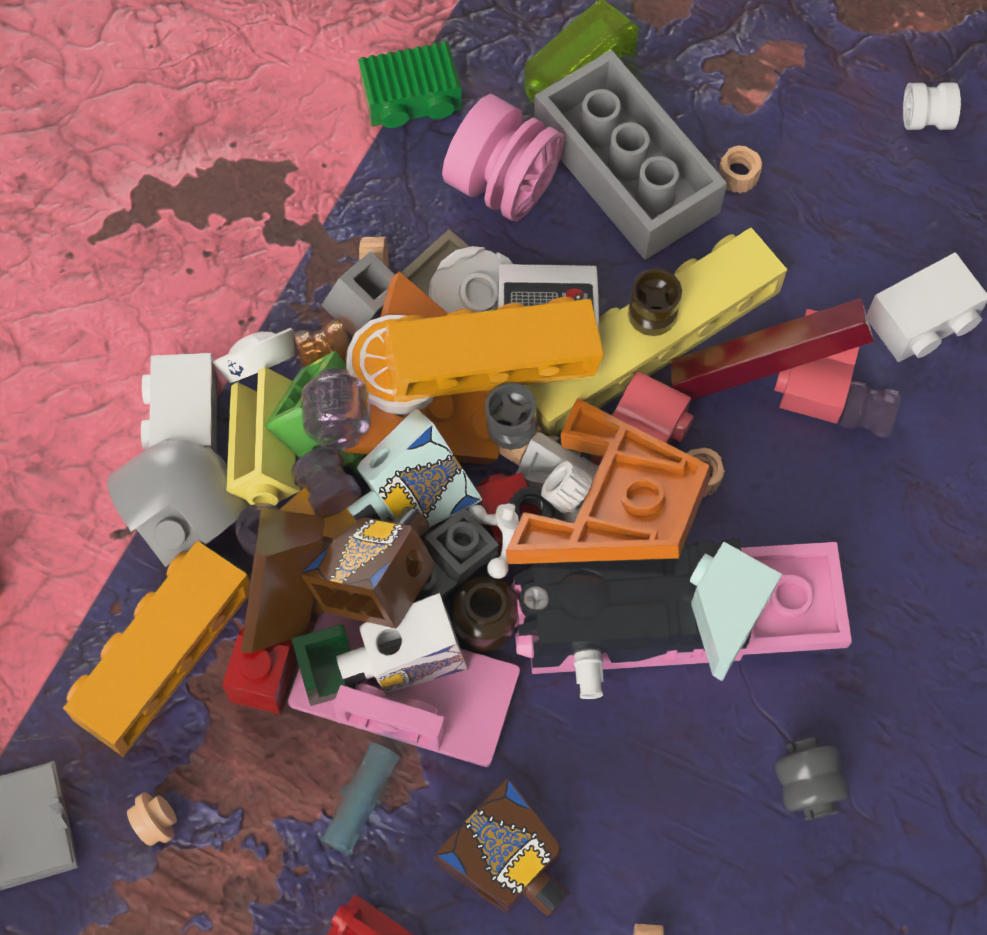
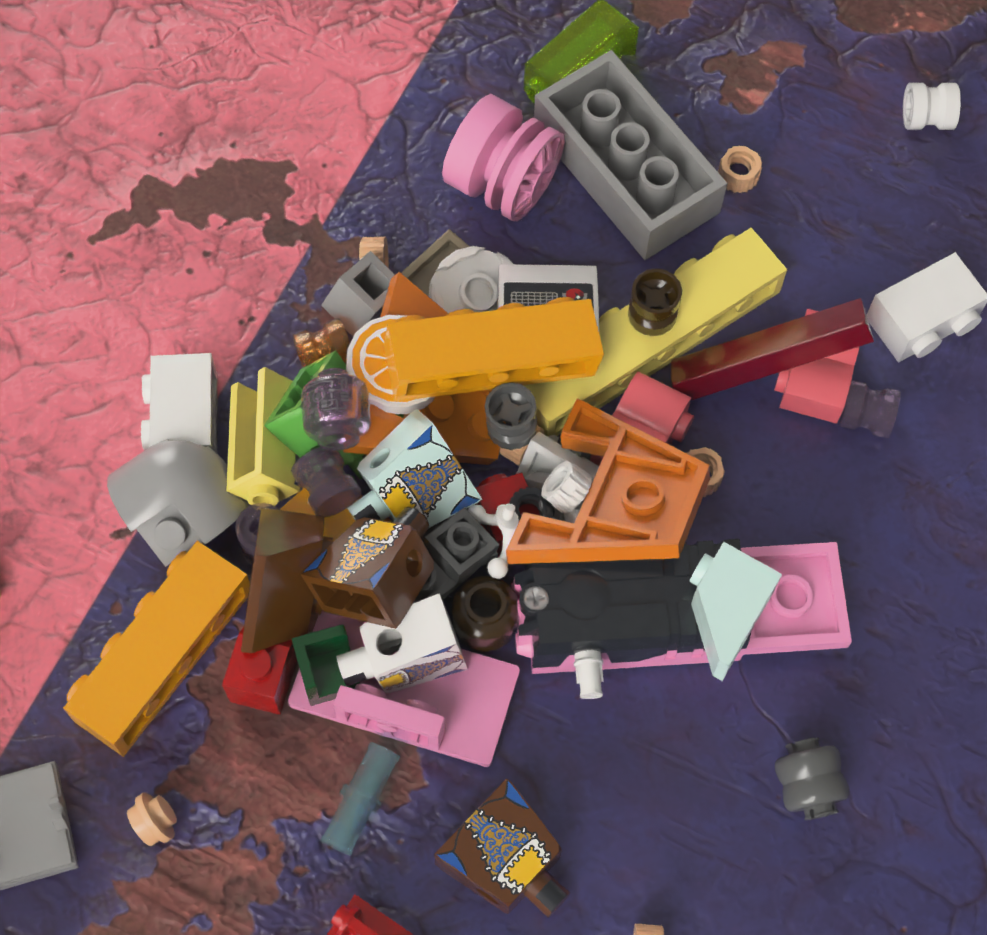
(255, 353): white hat -> none
(410, 85): green brick -> none

